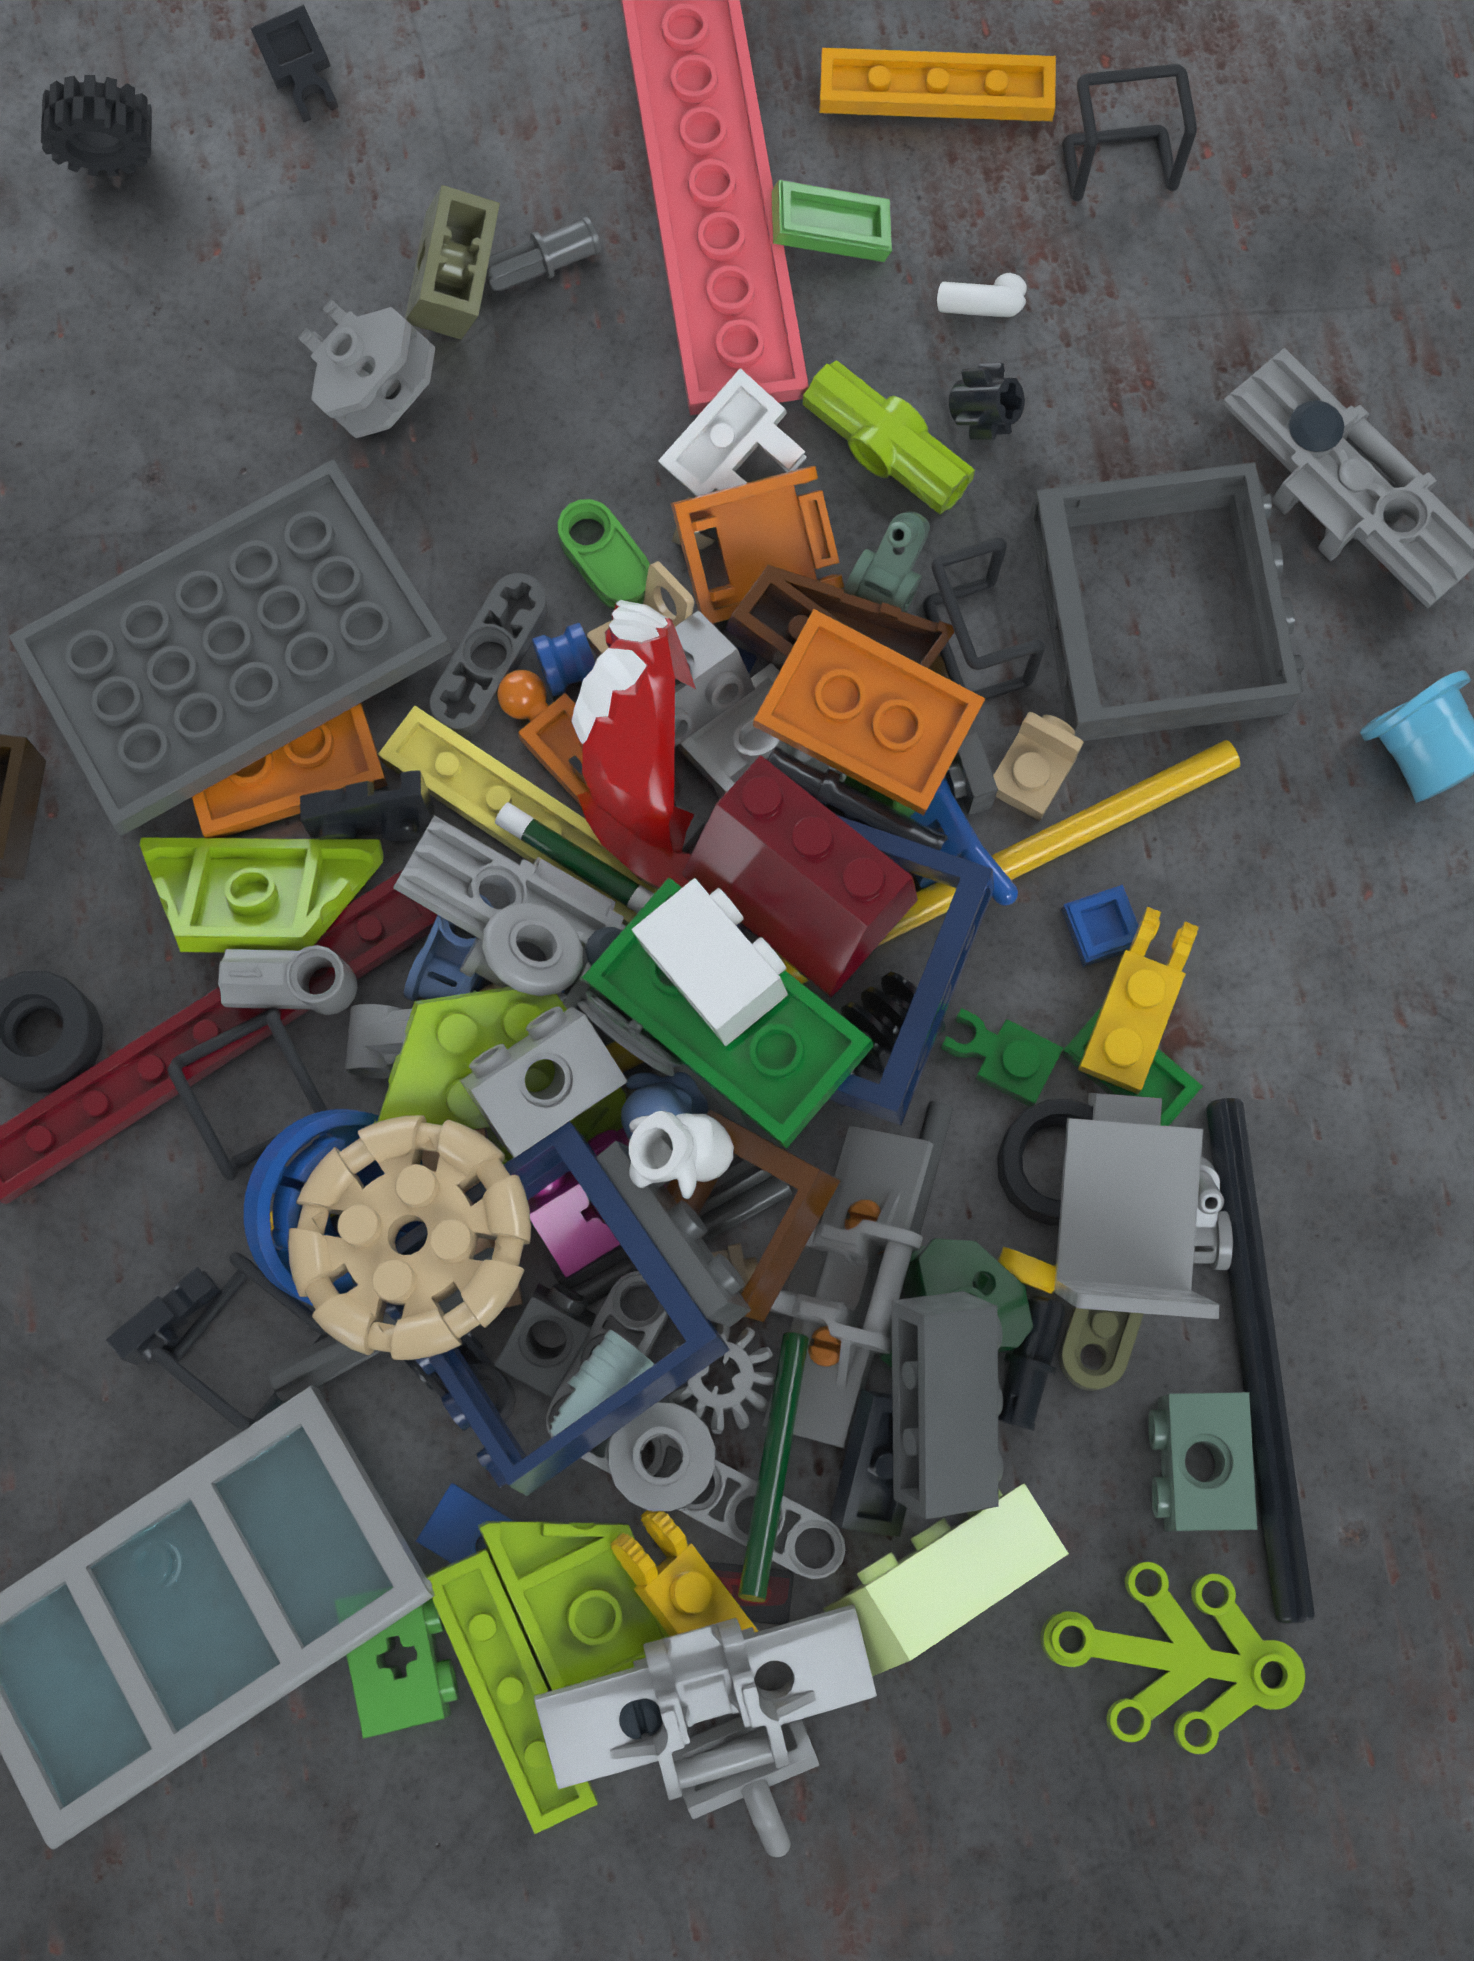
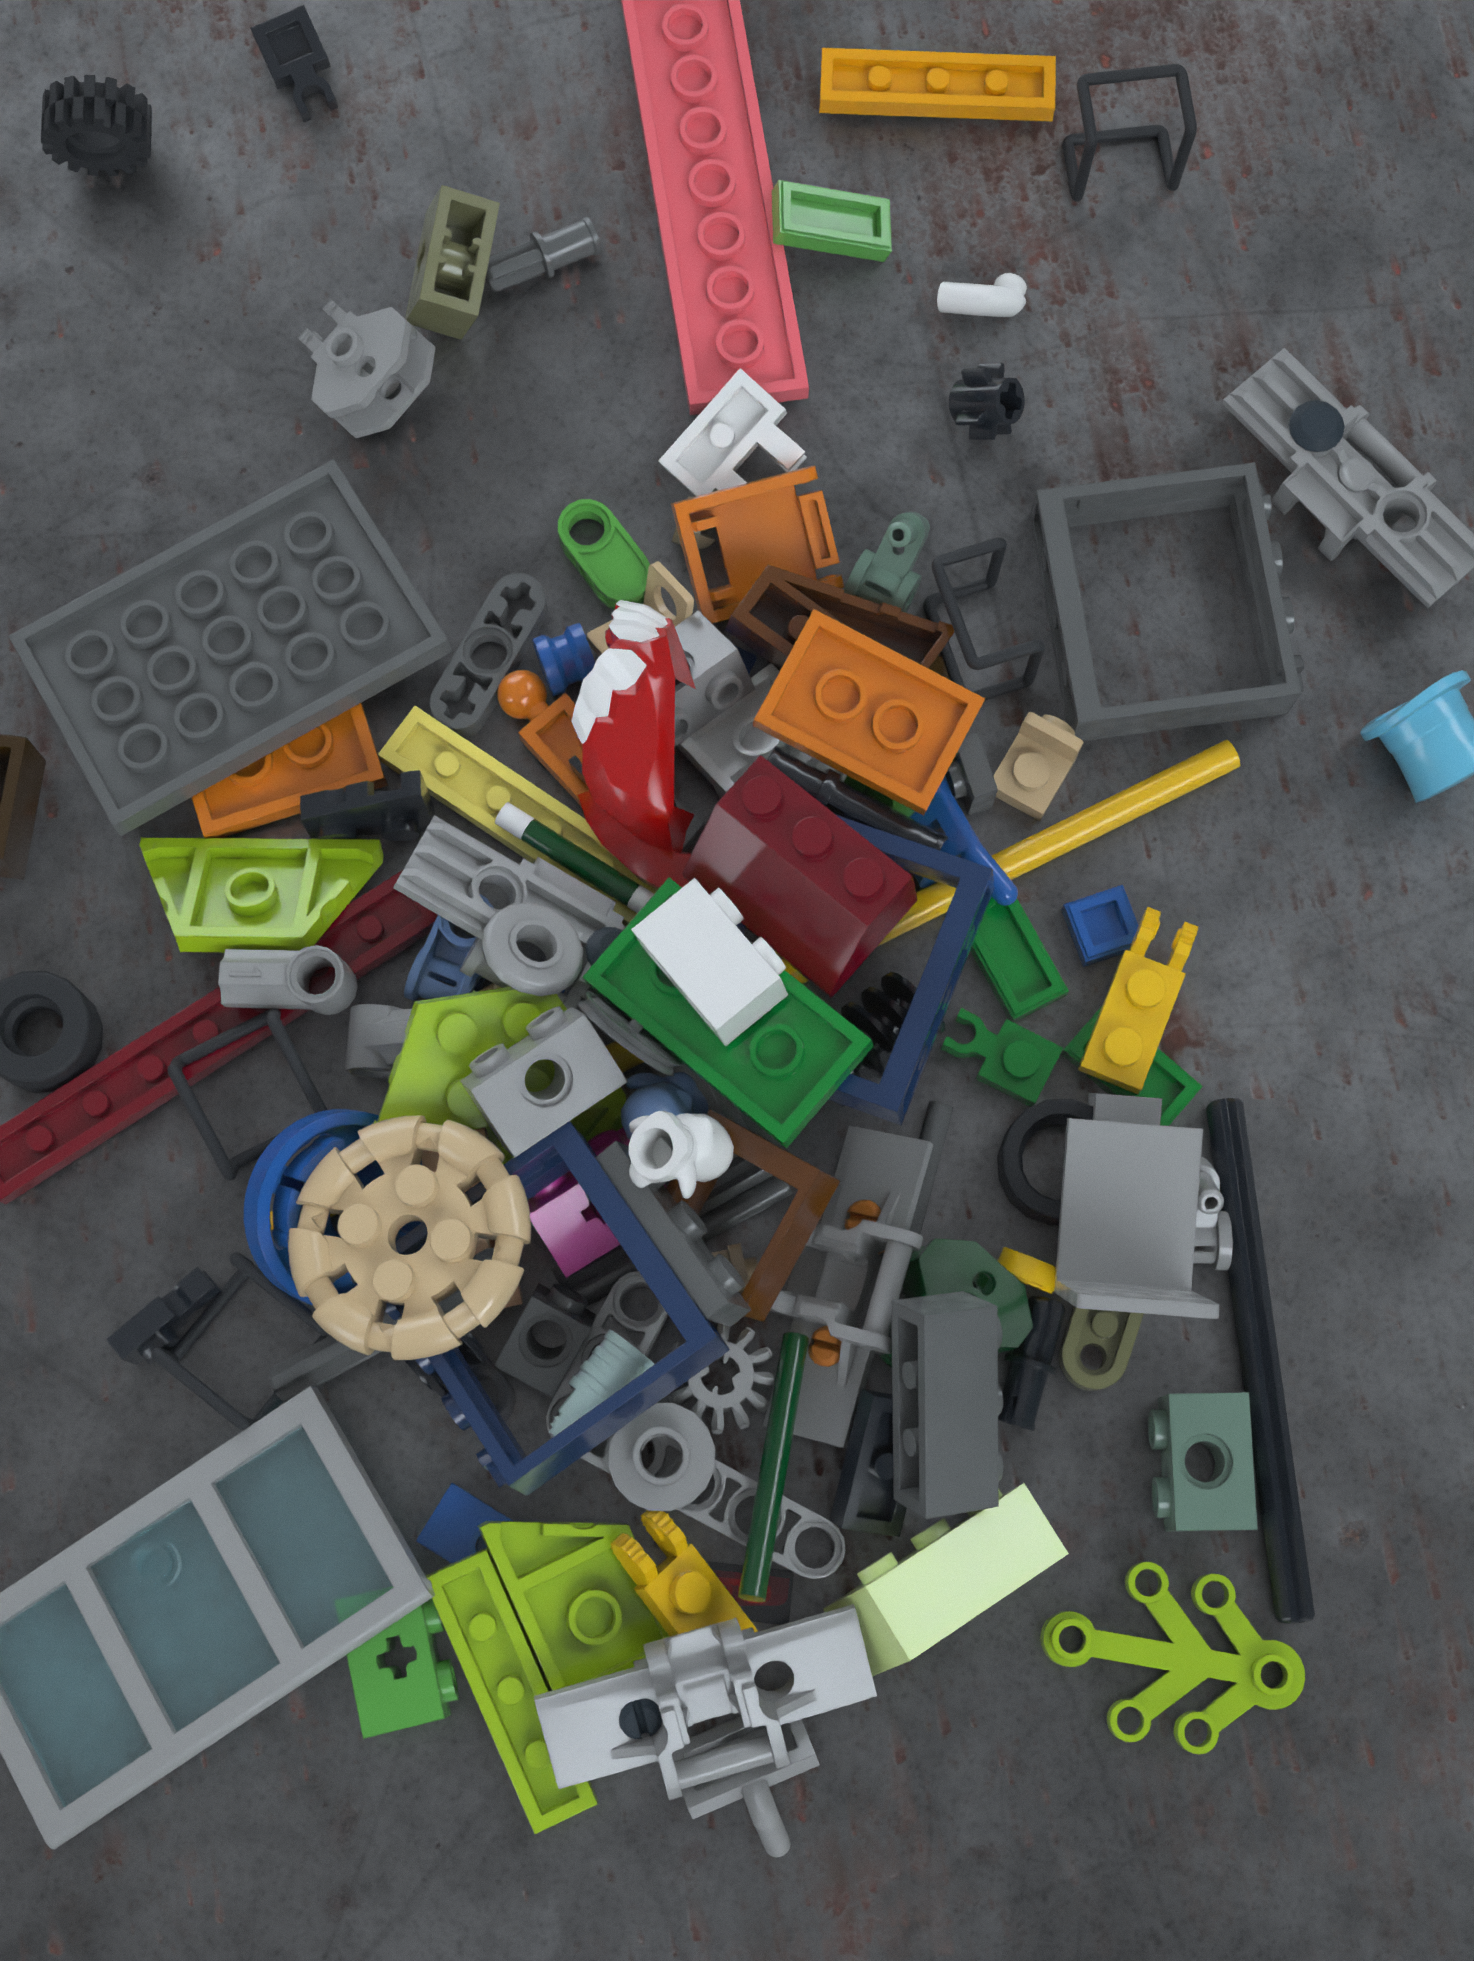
(888, 436): lime piece -> none
(1016, 961): none -> green tile

